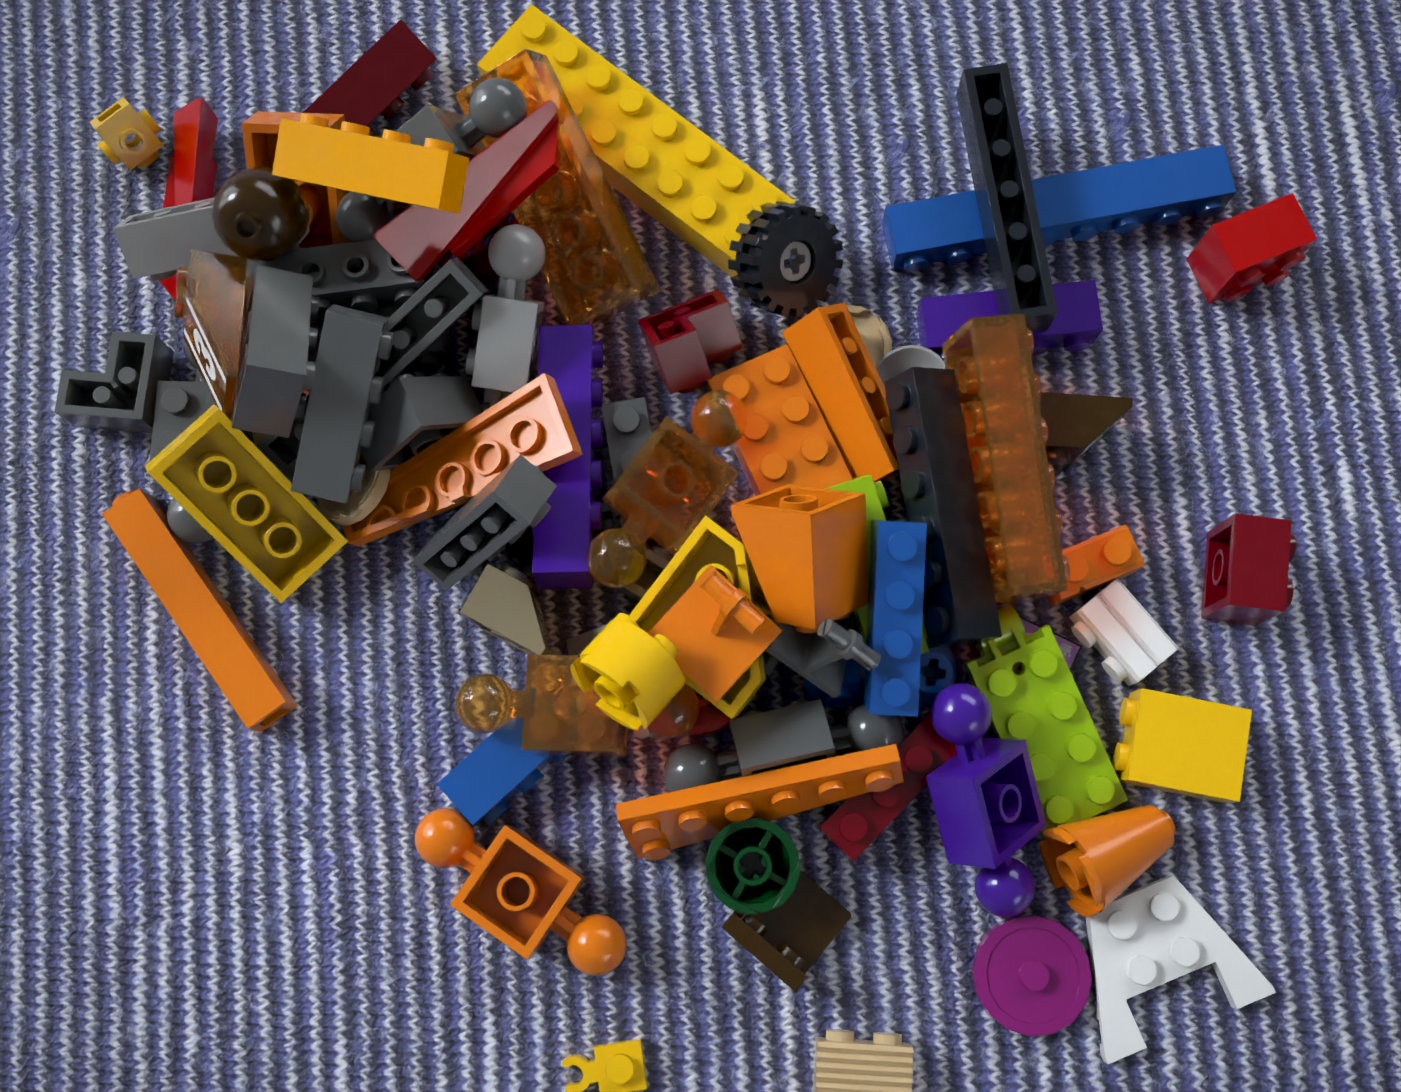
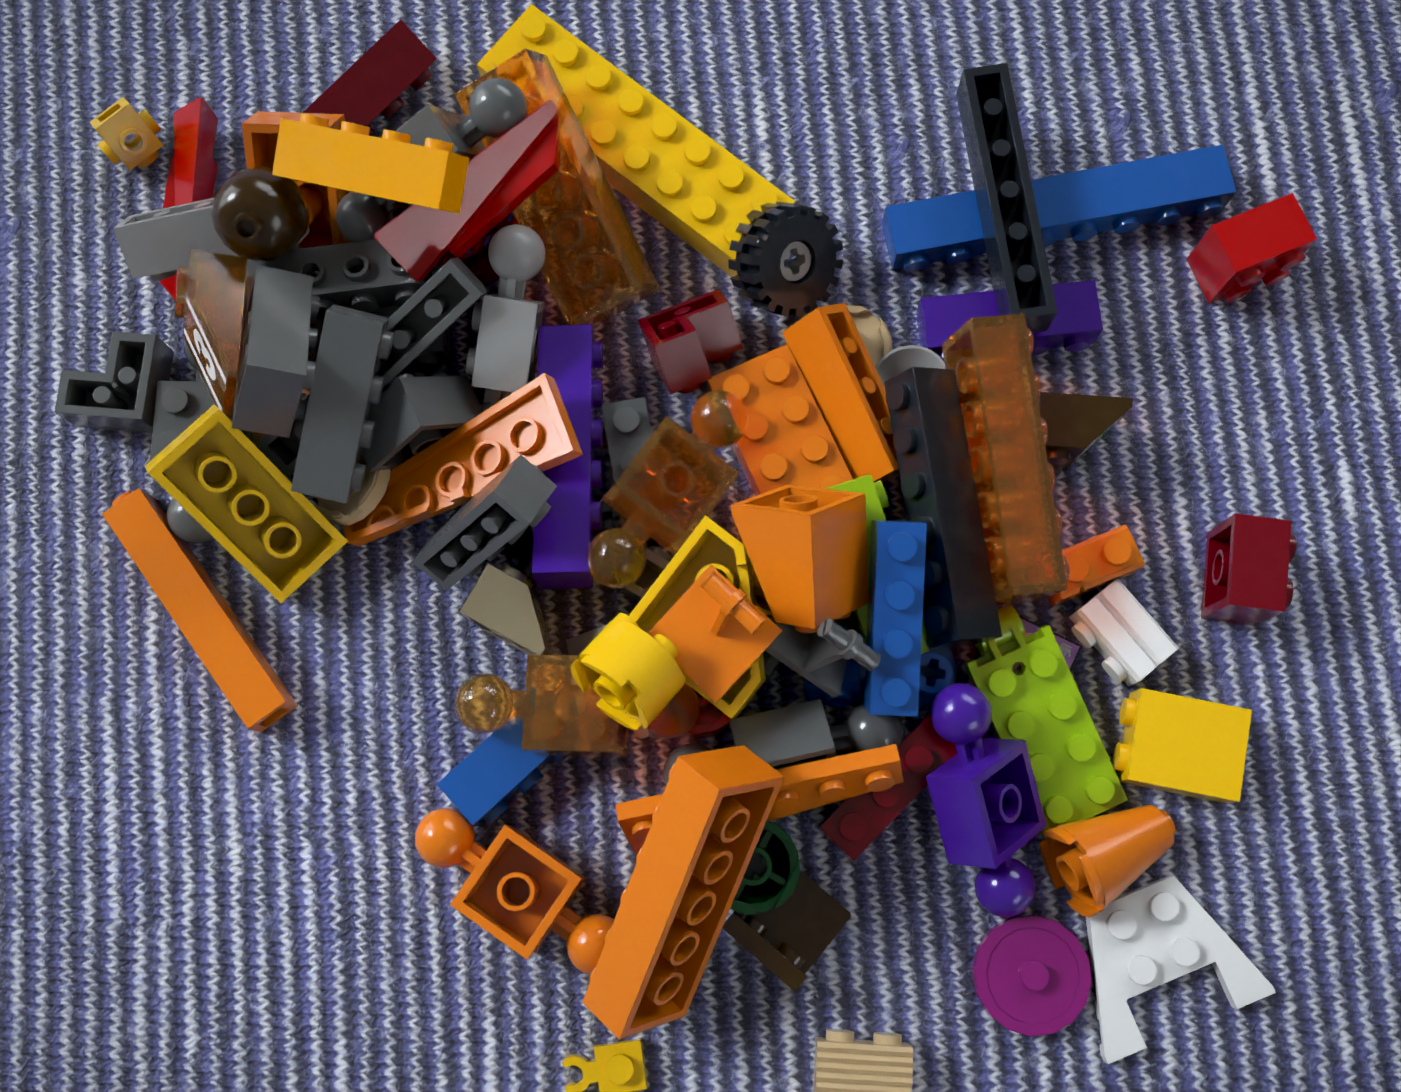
(681, 888): none -> orange brick

